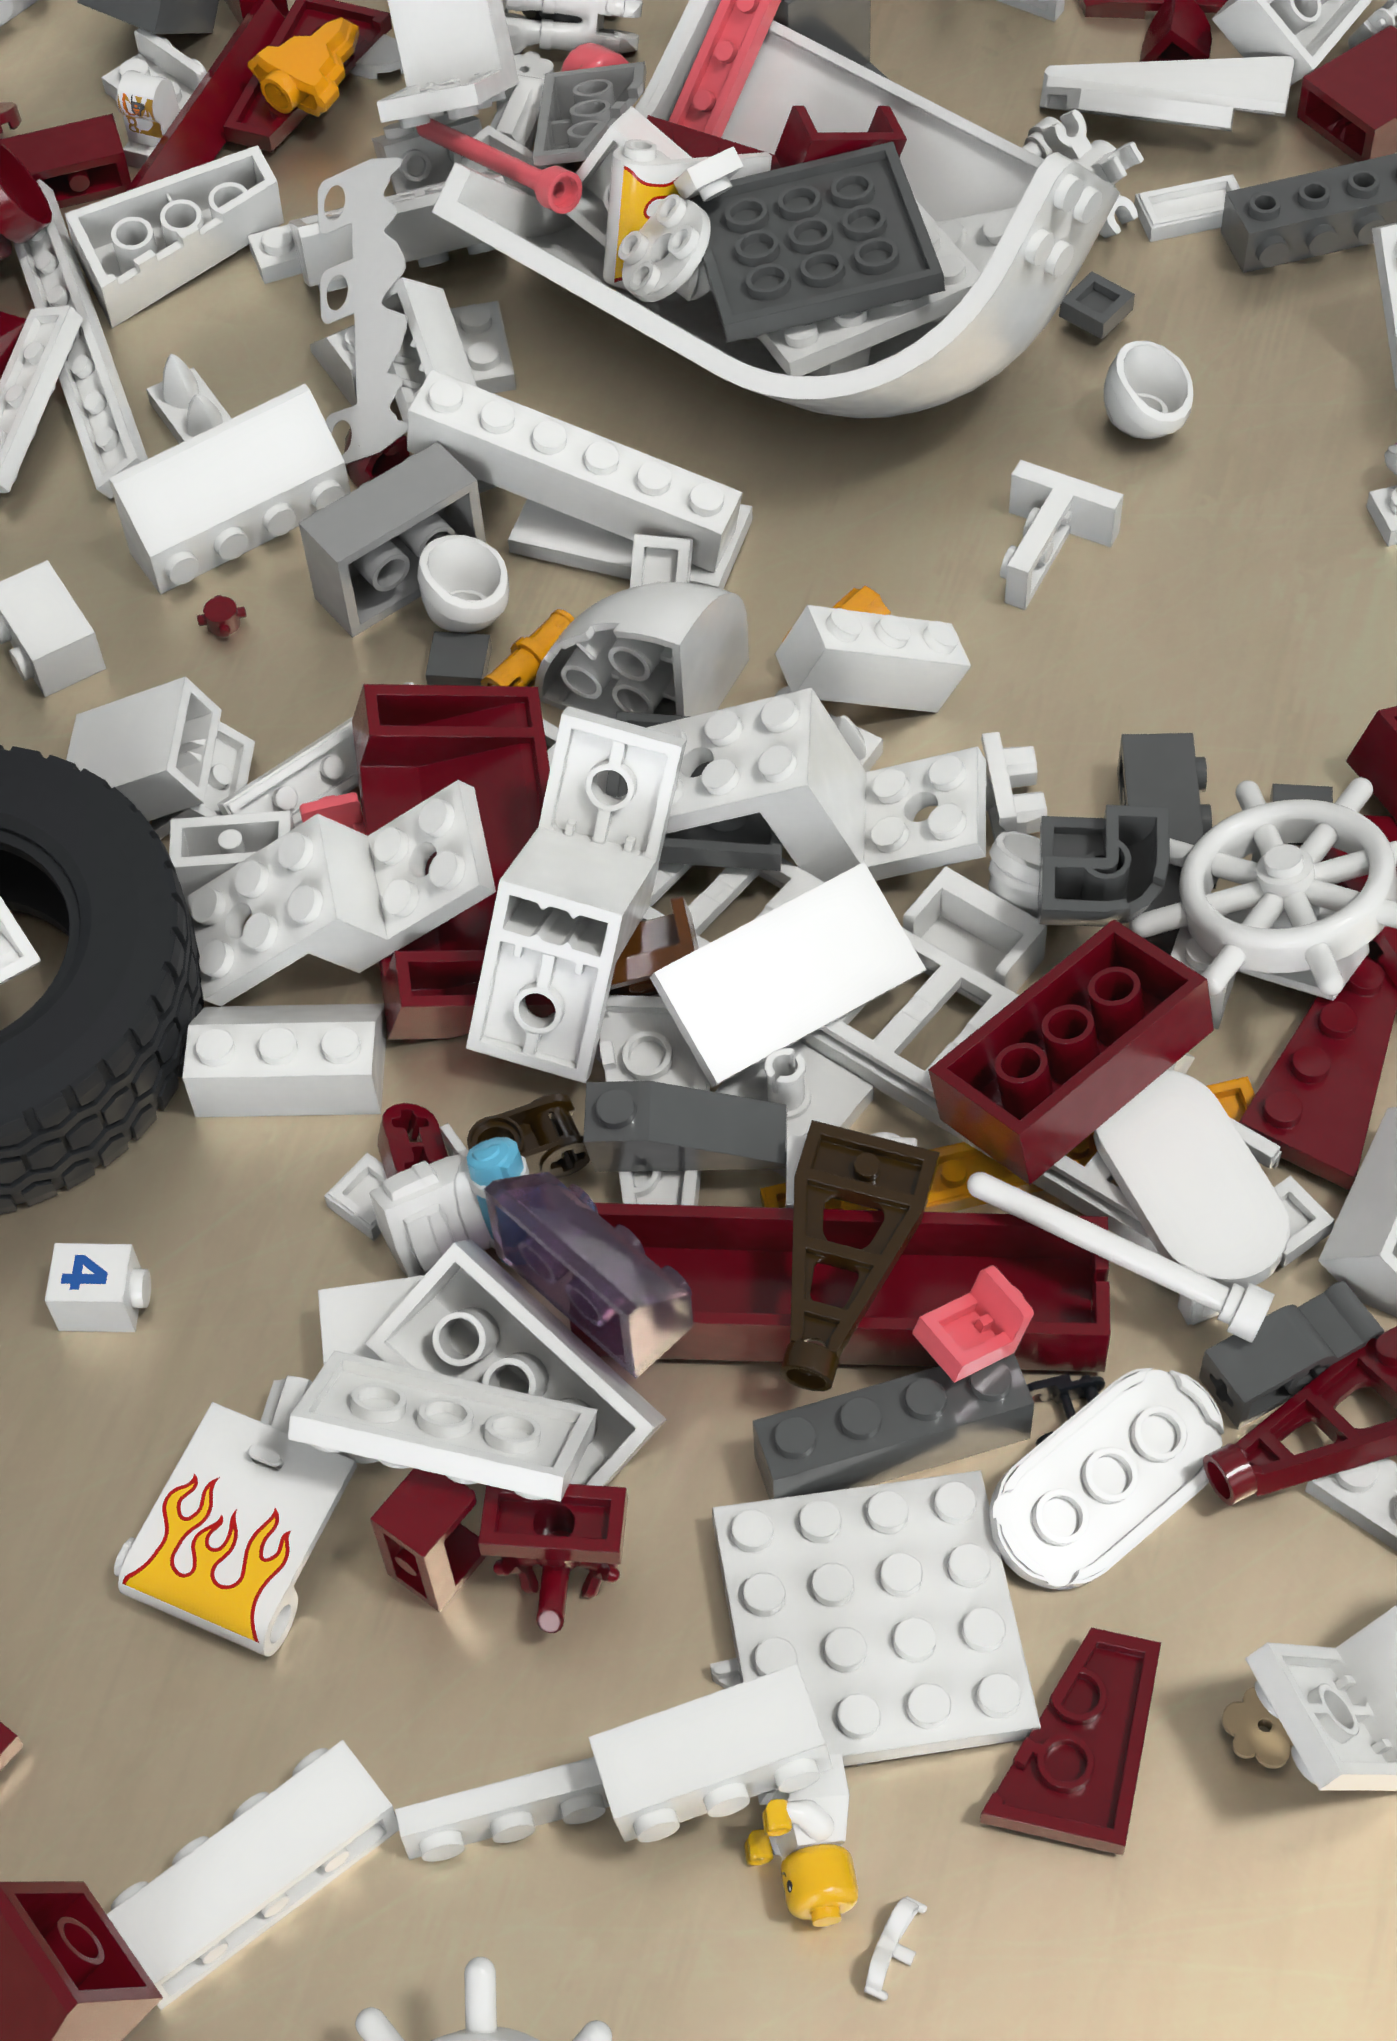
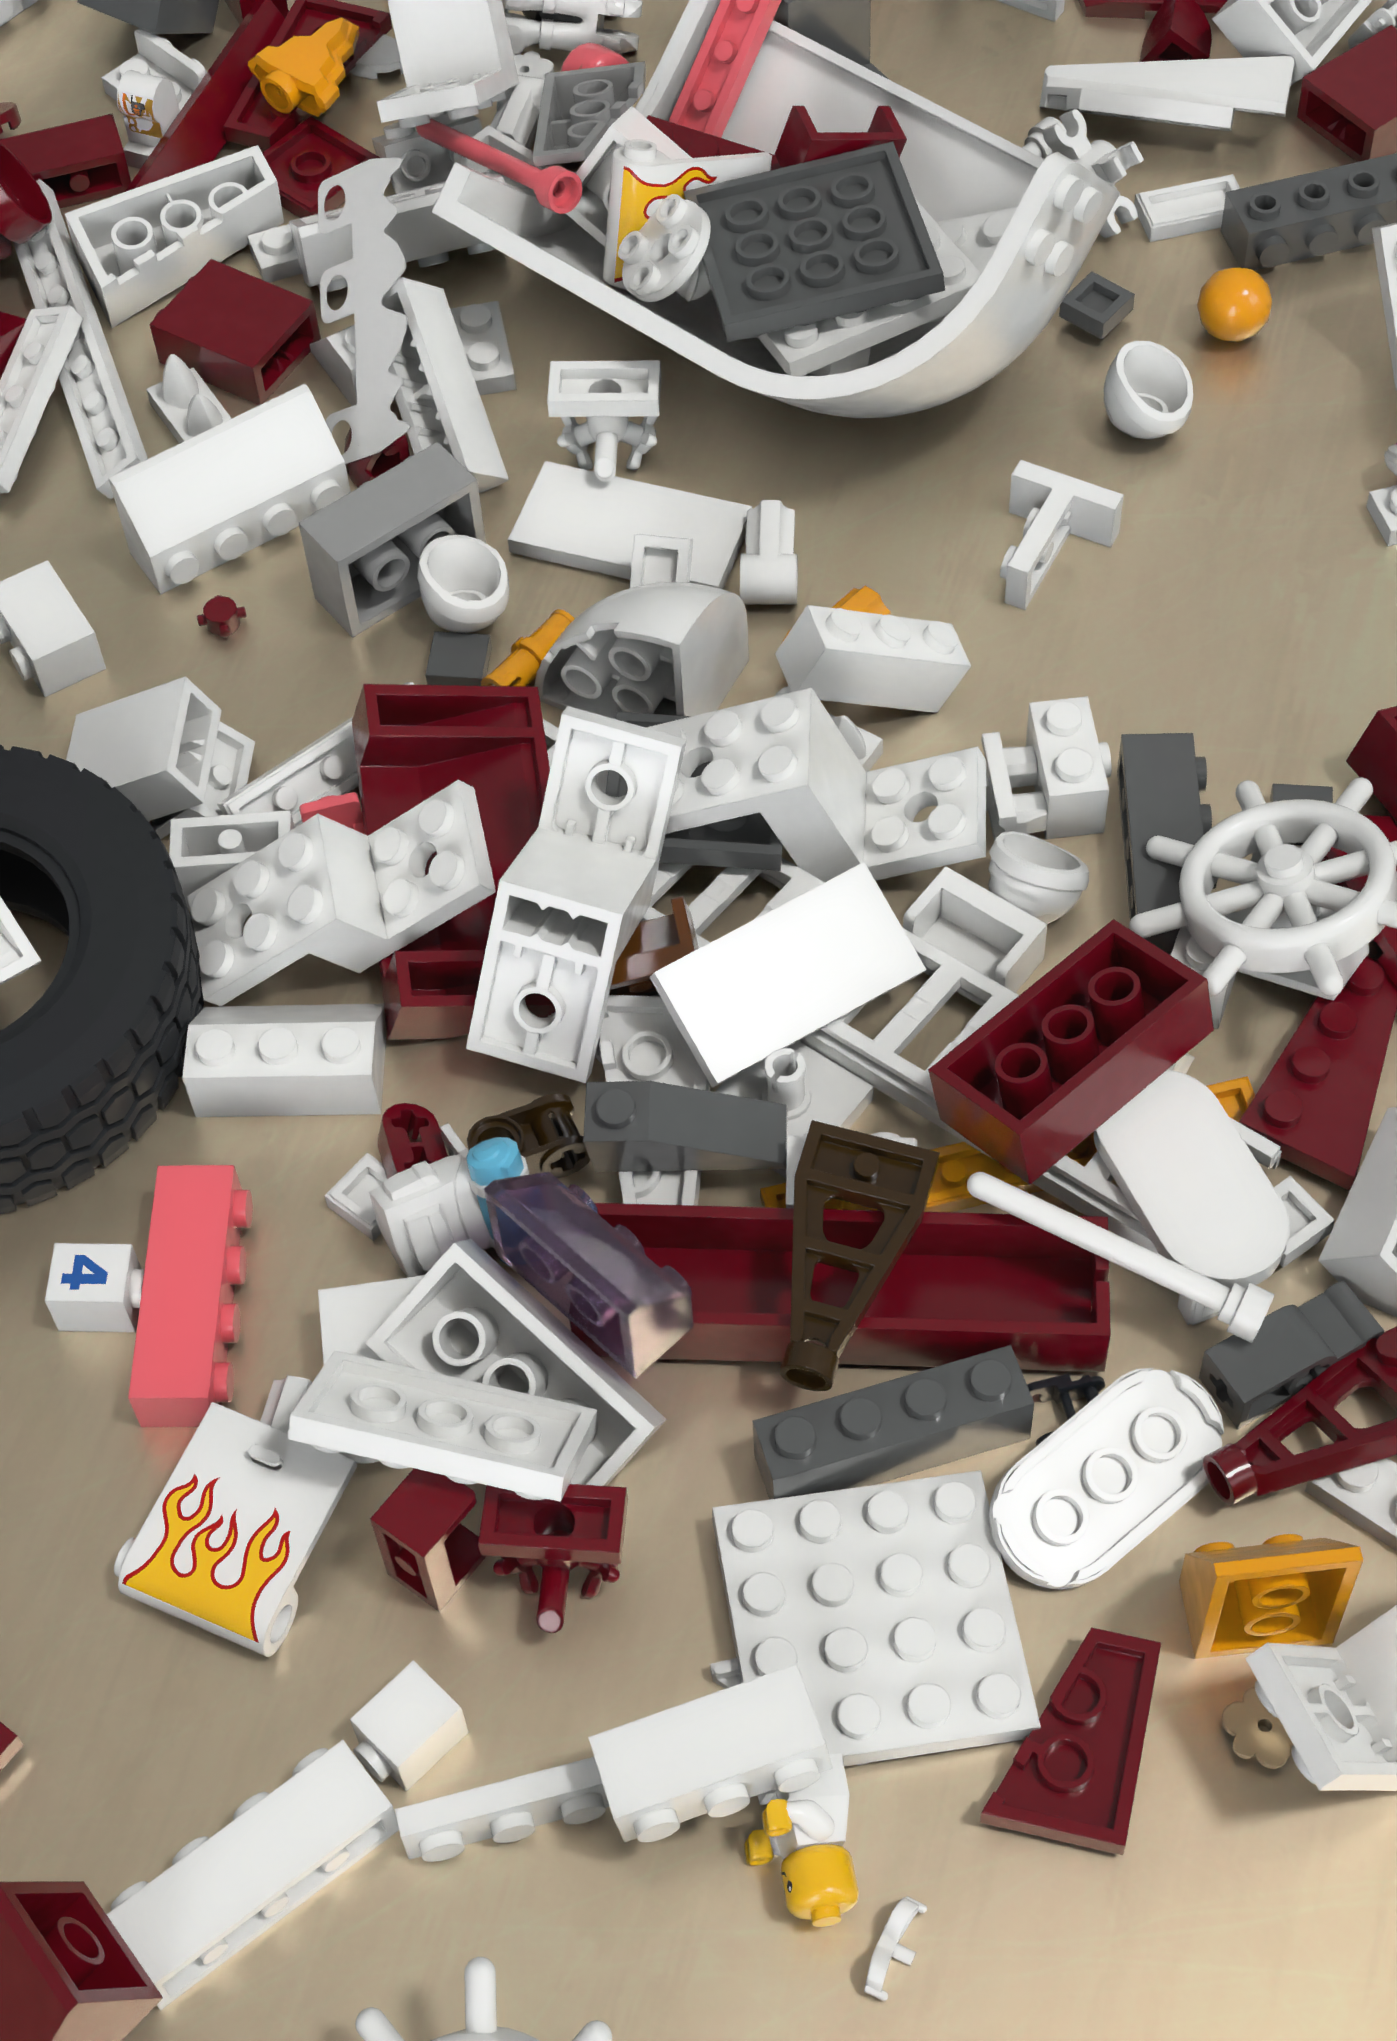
(189, 1295): none -> coral brick
(236, 331): none -> dark red brick
(308, 158): none -> dark red tile
(407, 1727): none -> white brick
(572, 468): white brick -> none
(606, 396): none -> white piece
(710, 176): white plate -> none
(769, 564): none -> white piece
(976, 1326): coral bracket -> none
(1069, 766): none -> white brick
(1102, 865): dark grey brick -> none
(1234, 304): none -> light orange piece
(1267, 1593): none -> light orange slope

